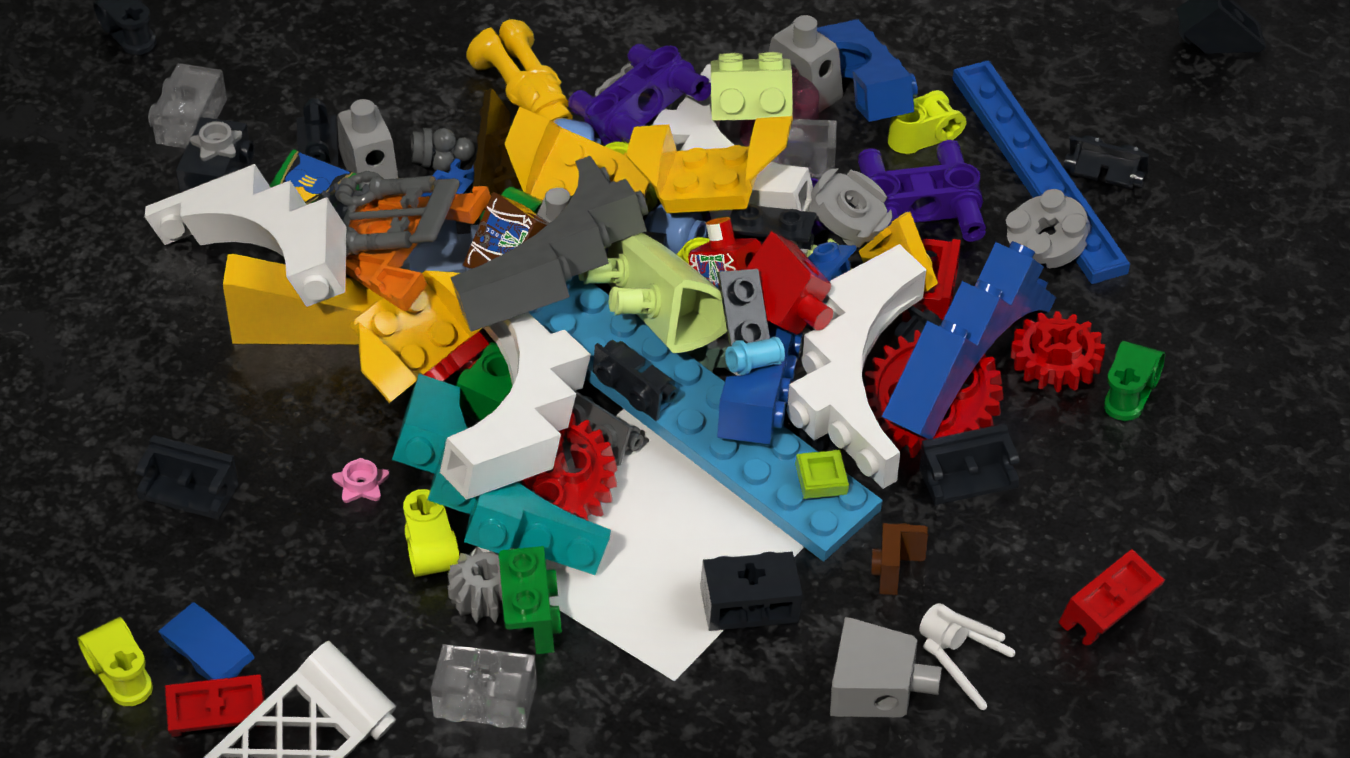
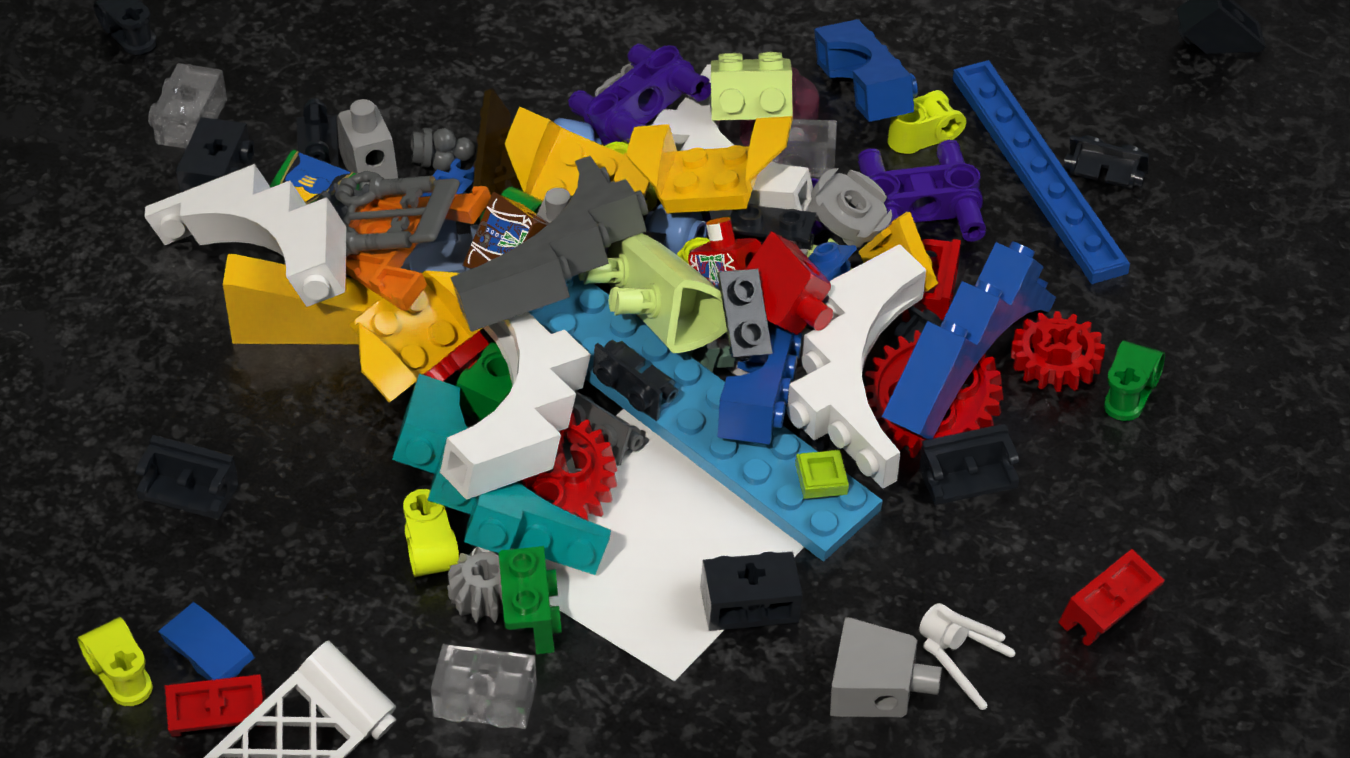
(215, 140): light grey plate -> none
(360, 470): bright pink plate -> none
(532, 89): yellow piece -> none
(744, 356): medium azure pin -> none
(812, 56): light grey torso -> none
(898, 543): reddish brown bracket -> none
(1055, 211): light grey plate -> none

